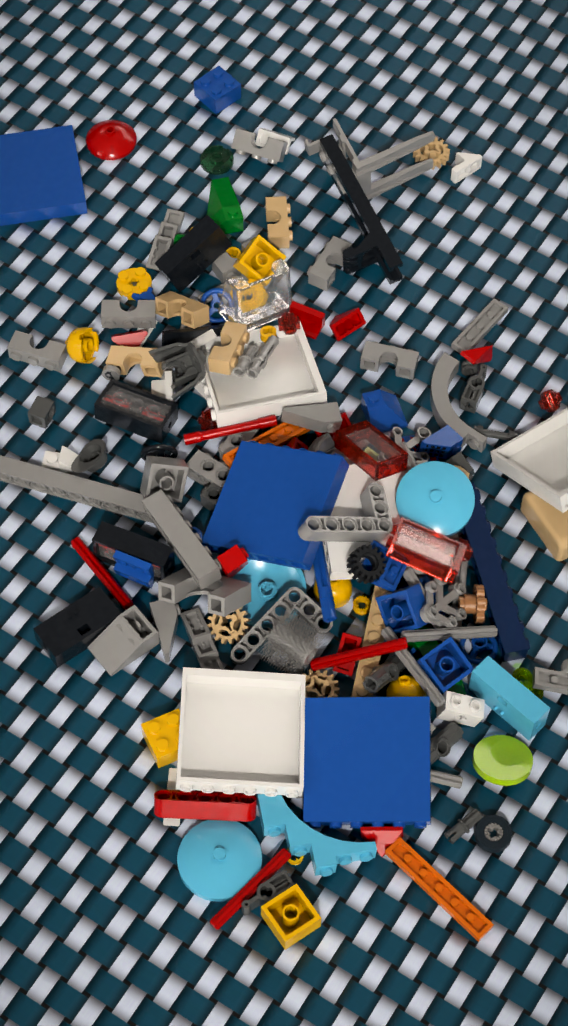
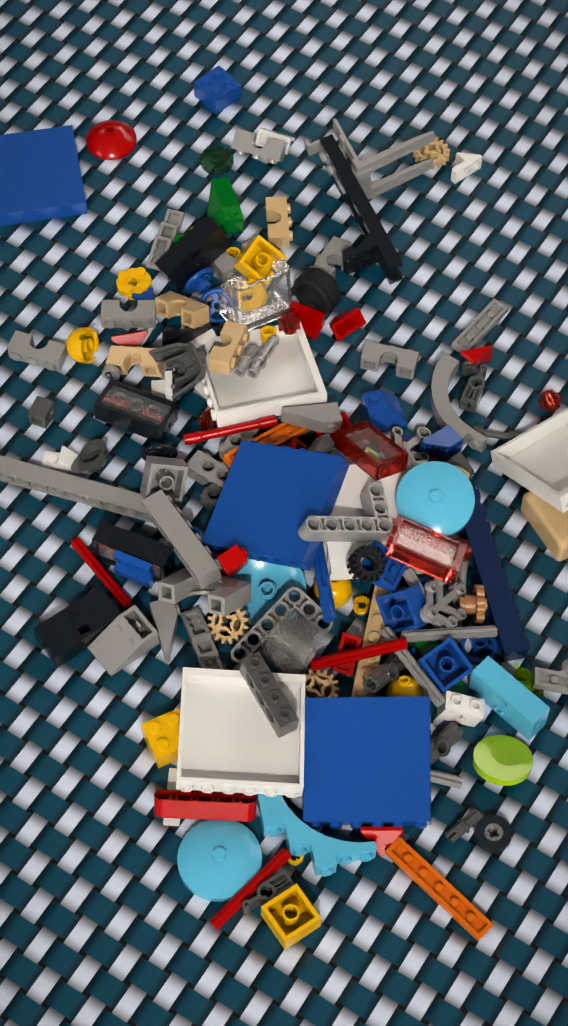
(201, 283): none -> blue piece
(268, 694): none -> dark grey brick
(317, 290): none -> black tyre

